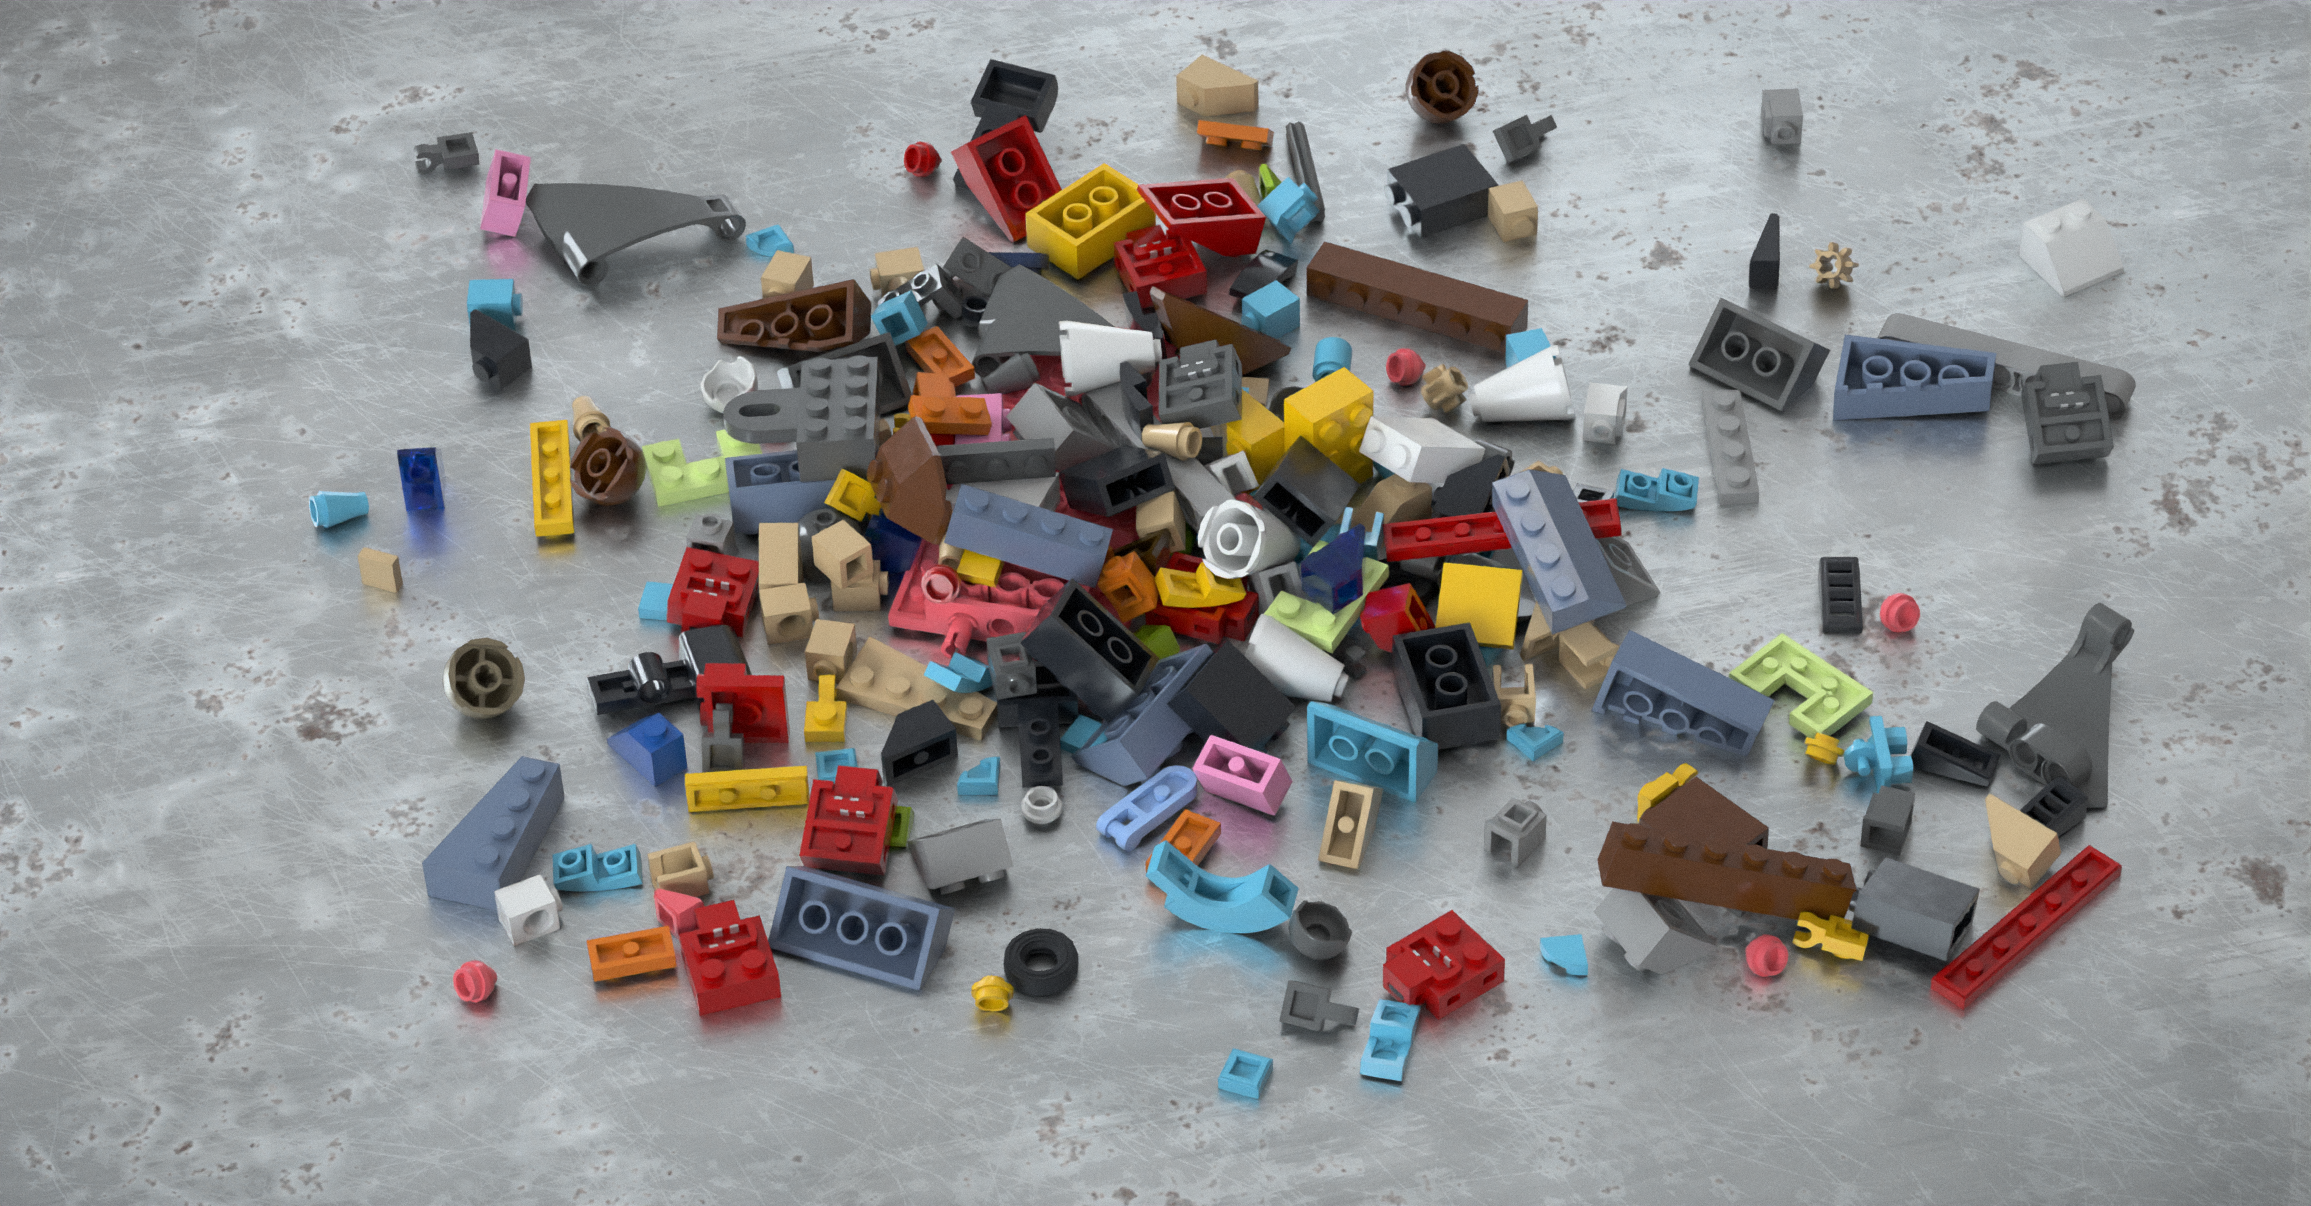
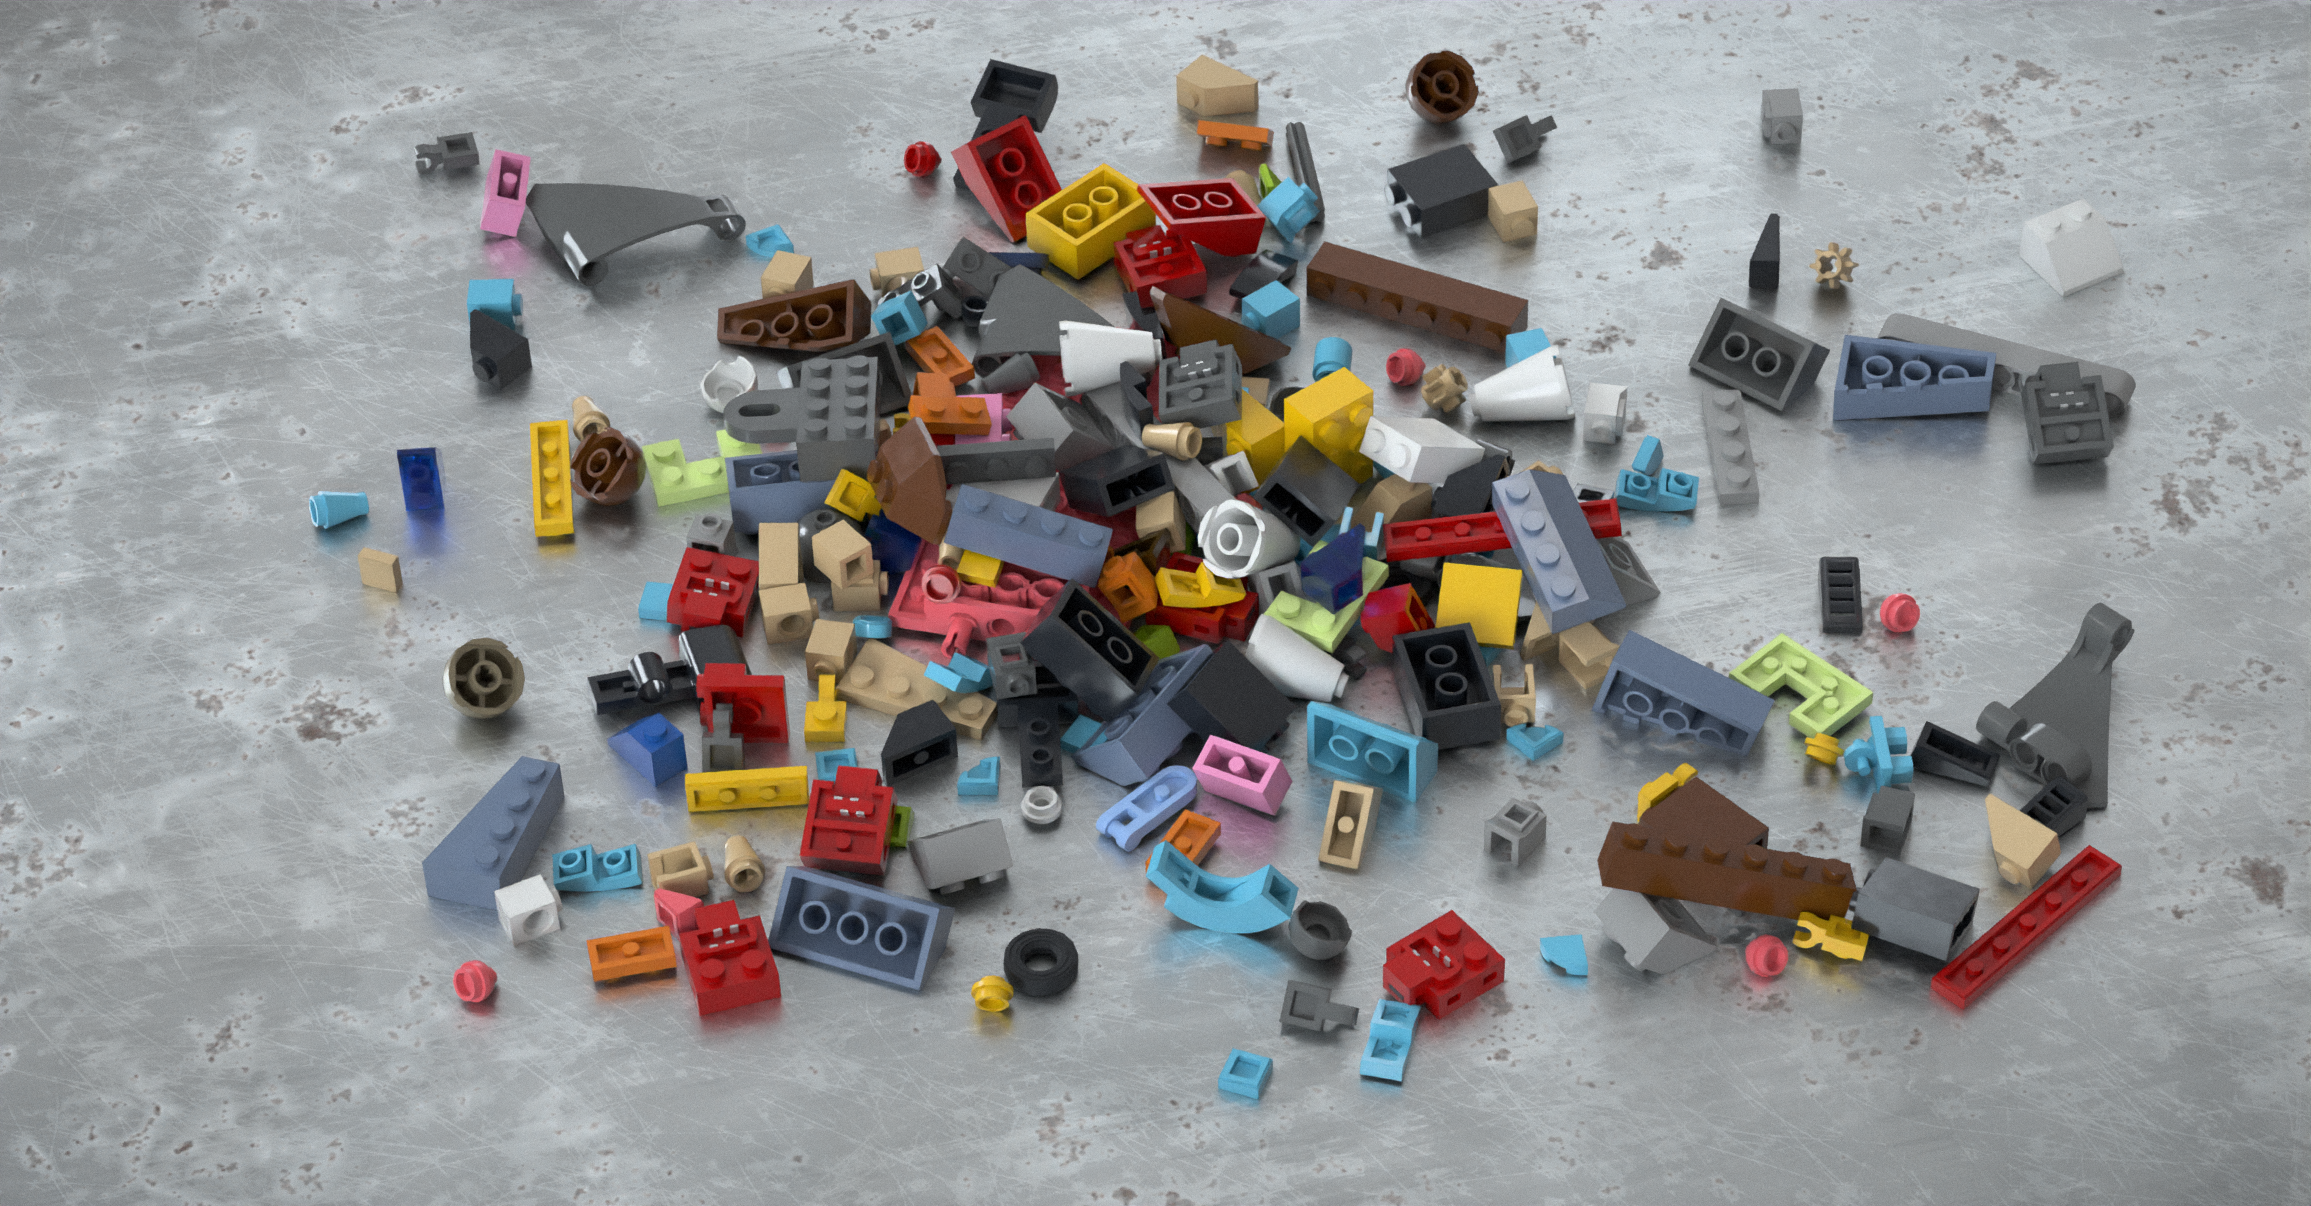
(742, 865): none -> tan cone
(873, 626): none -> medium azure tile
(1648, 456): none -> medium azure tile

